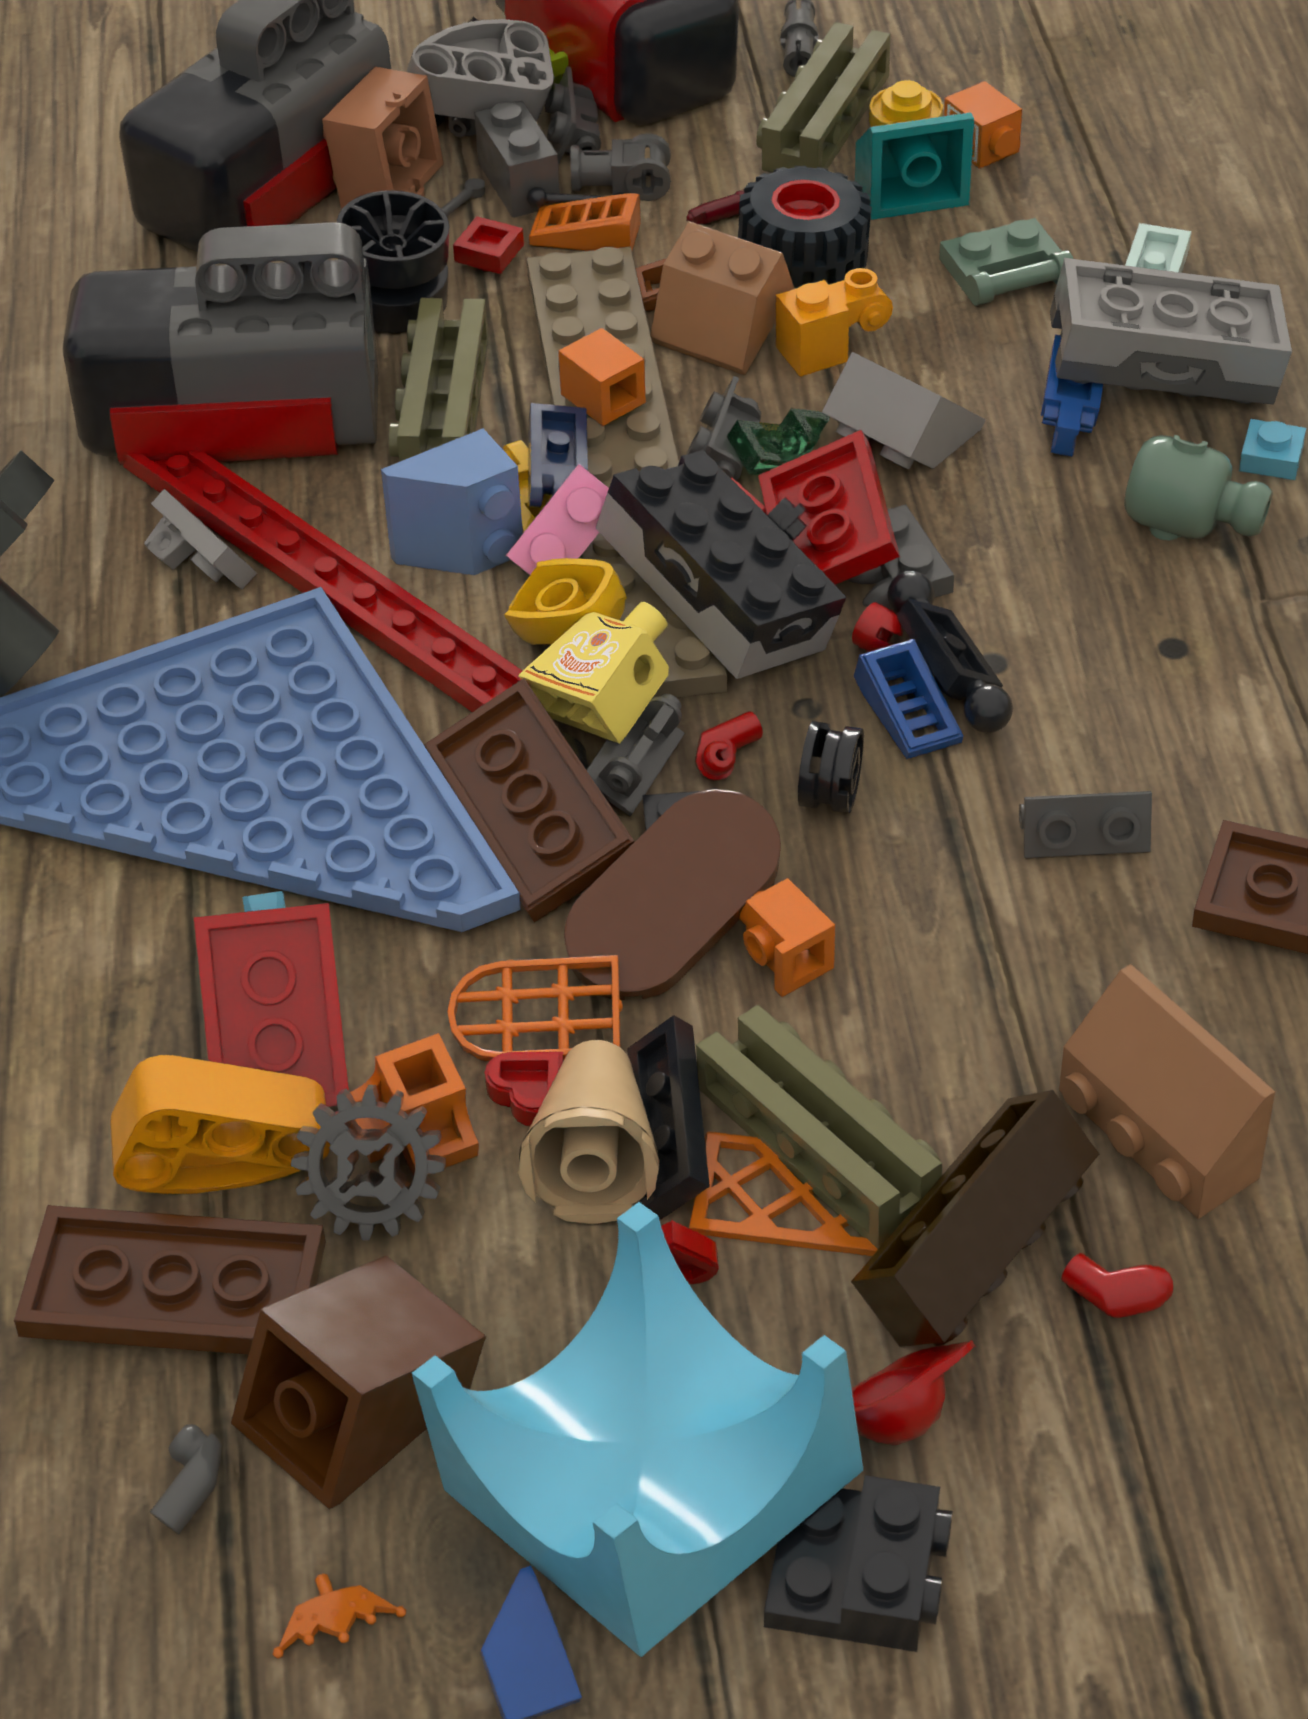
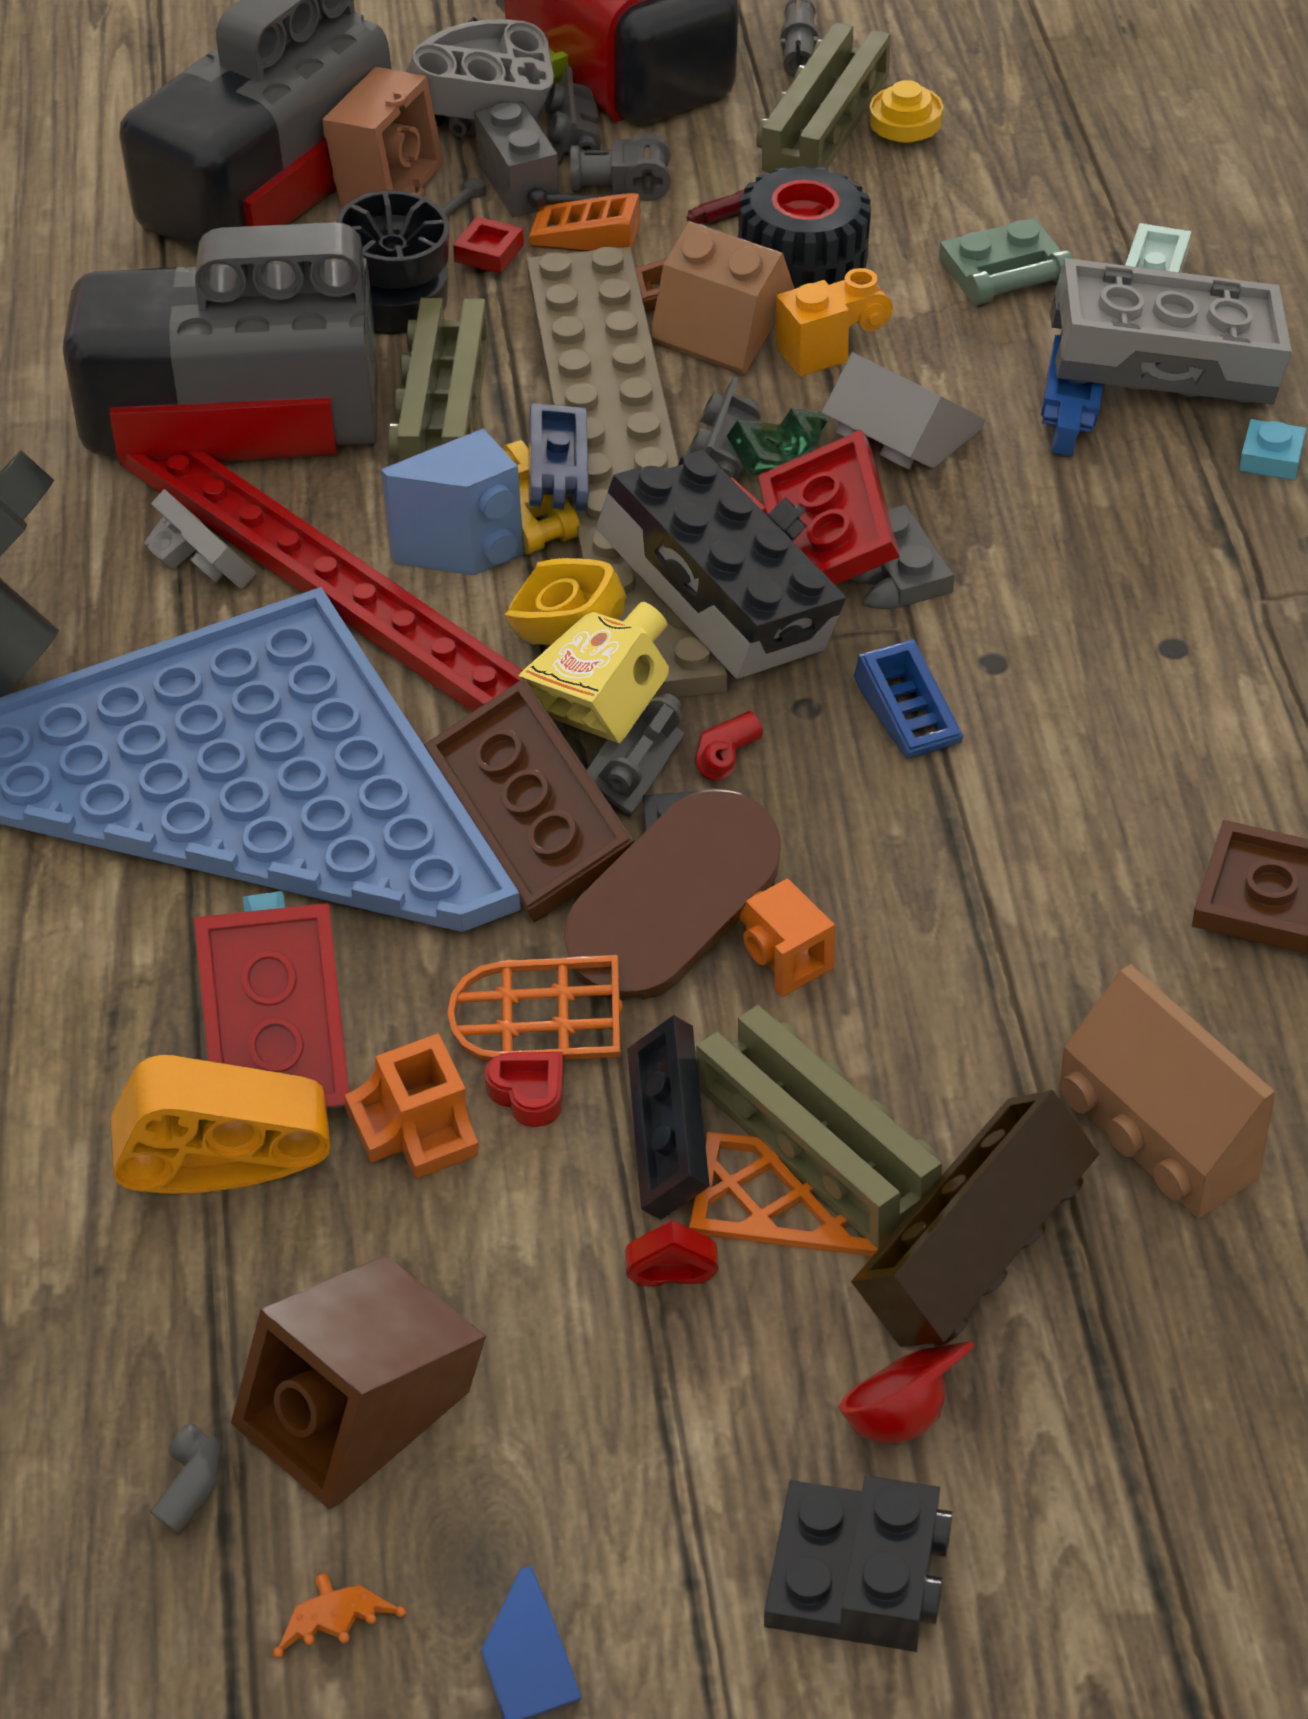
(162, 1277): reddish brown plate -> none
(345, 1139): dark grey gear -> none
(564, 524): bright pink plate -> none
(590, 1139): tan cone -> none
(602, 376): orange brick -> none
(646, 1448): medium azure piece -> none
(830, 767): black wheel -> none
(876, 628): red hinge -> none
(916, 165): teal slope -> none
(950, 652): black plate -> none
(995, 122): orange brick -> none
(1086, 824): dark grey hinge -> none
(1120, 1291): red arm -> none
(1188, 488): sand green piece -> none

